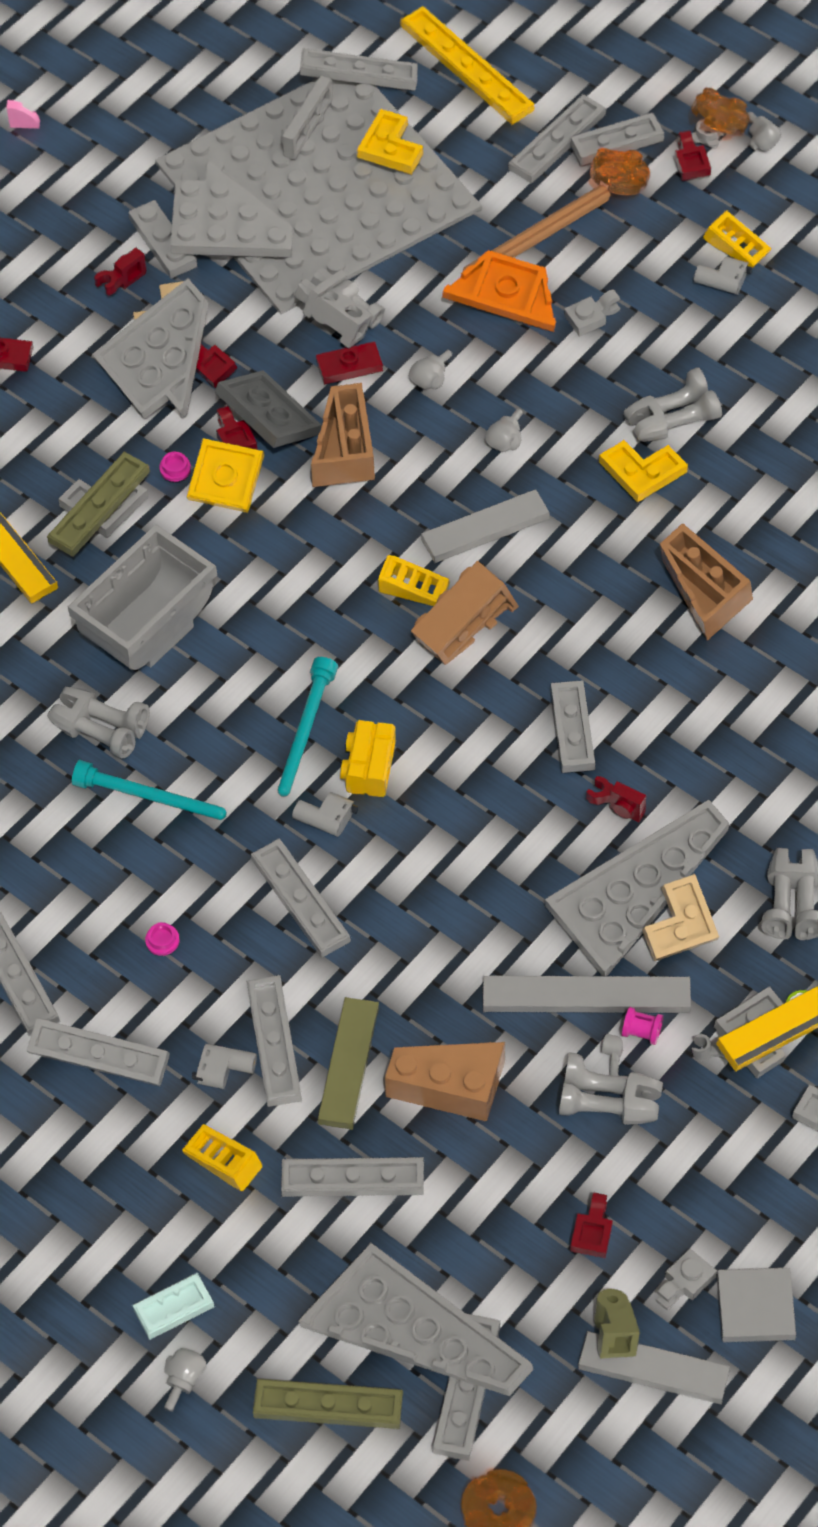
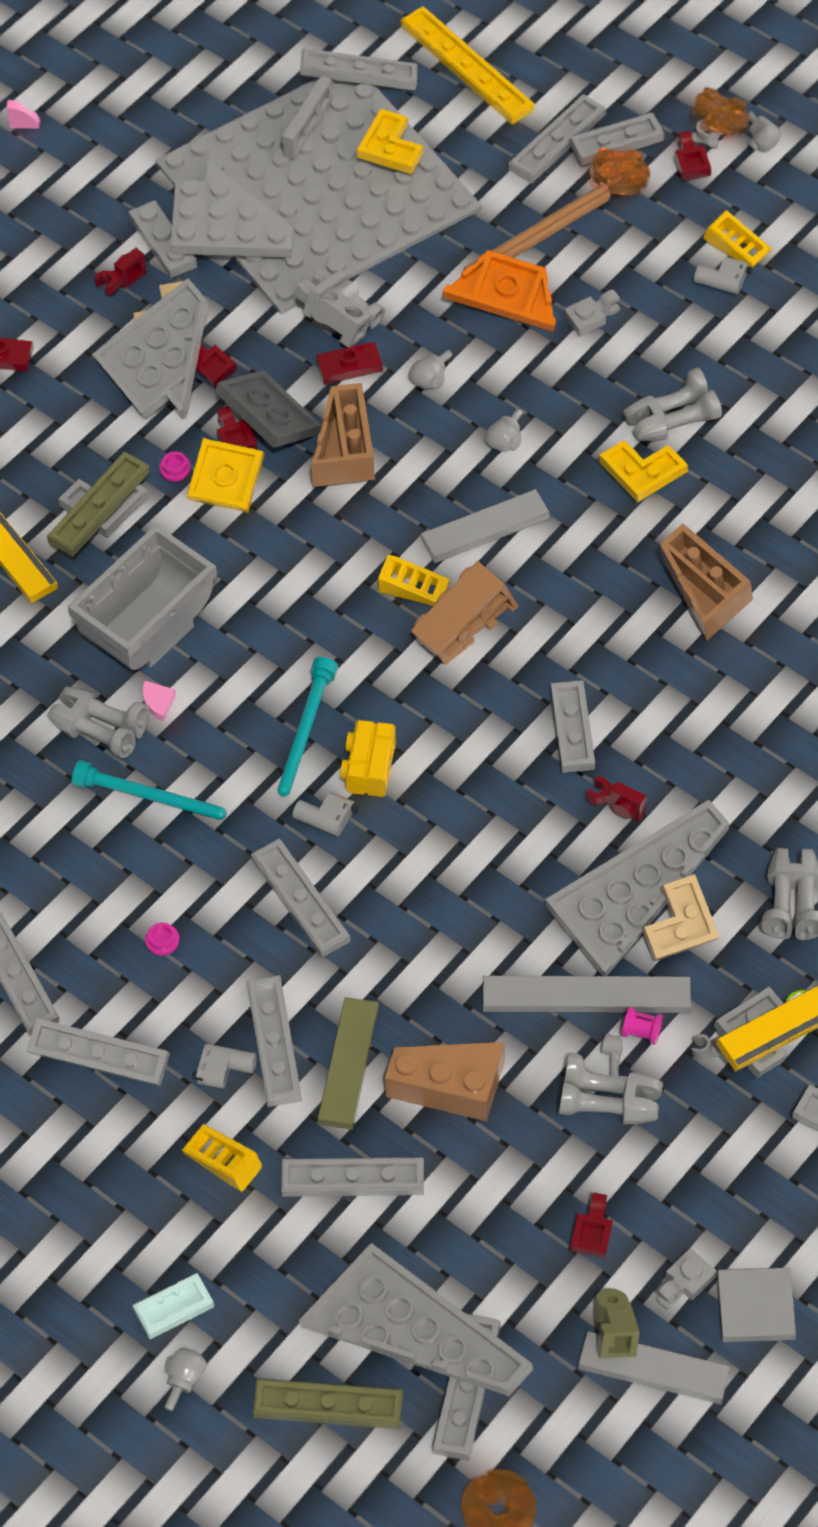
(158, 699): none -> bright pink tile

